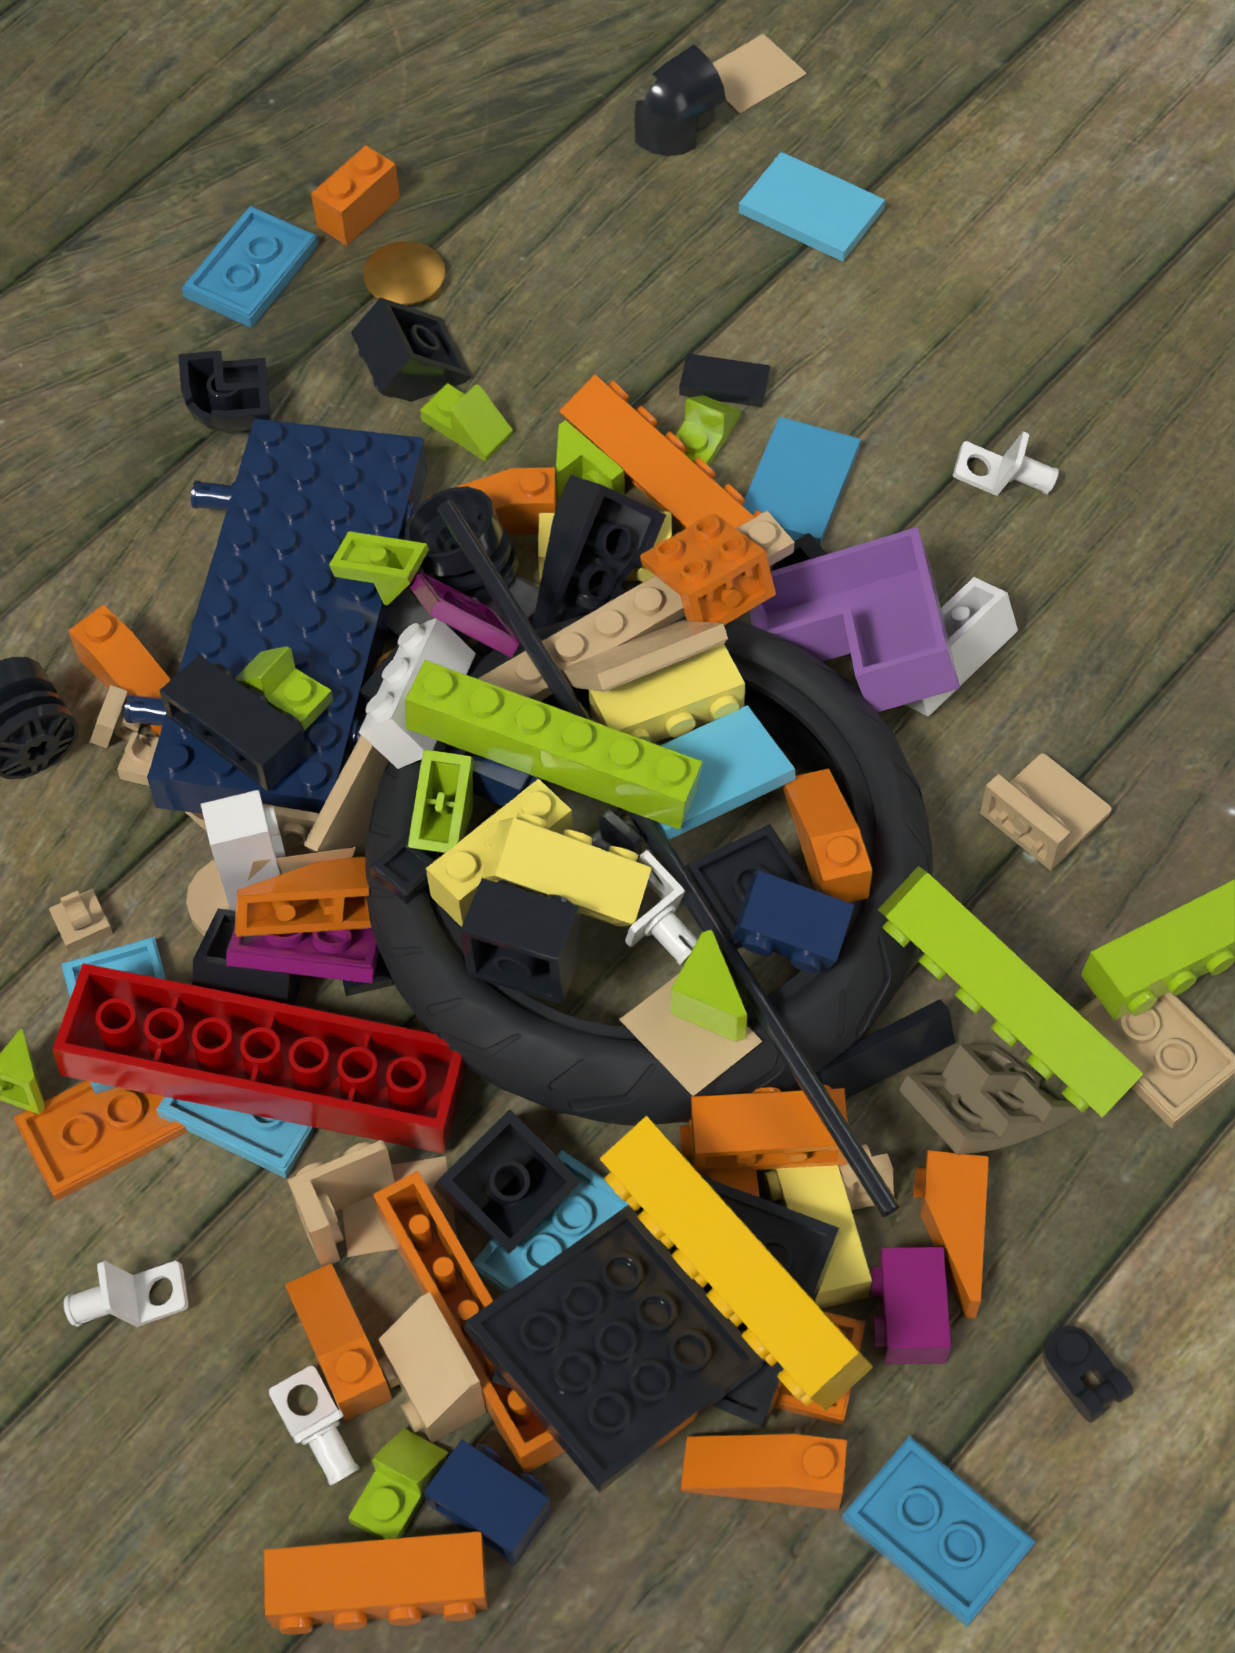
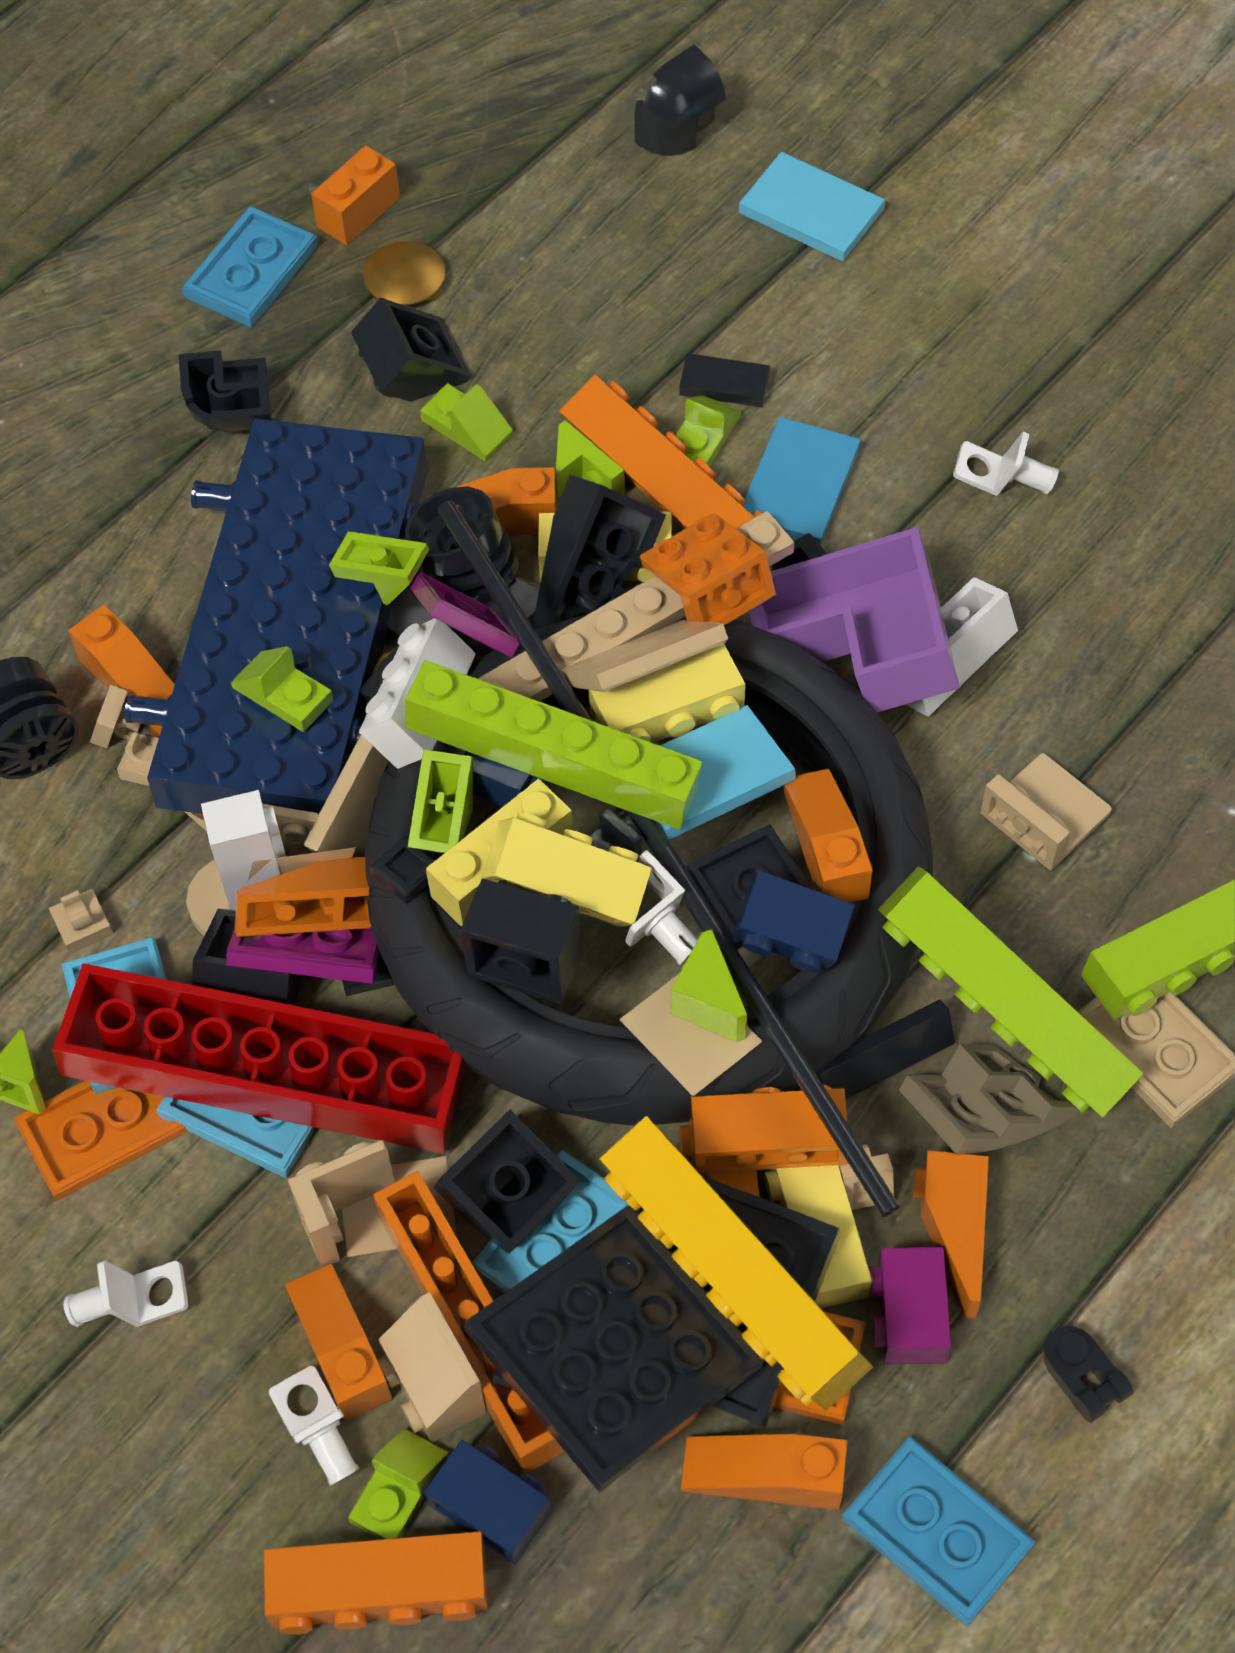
(234, 721): black brick -> none
(755, 72): tan sticker -> none

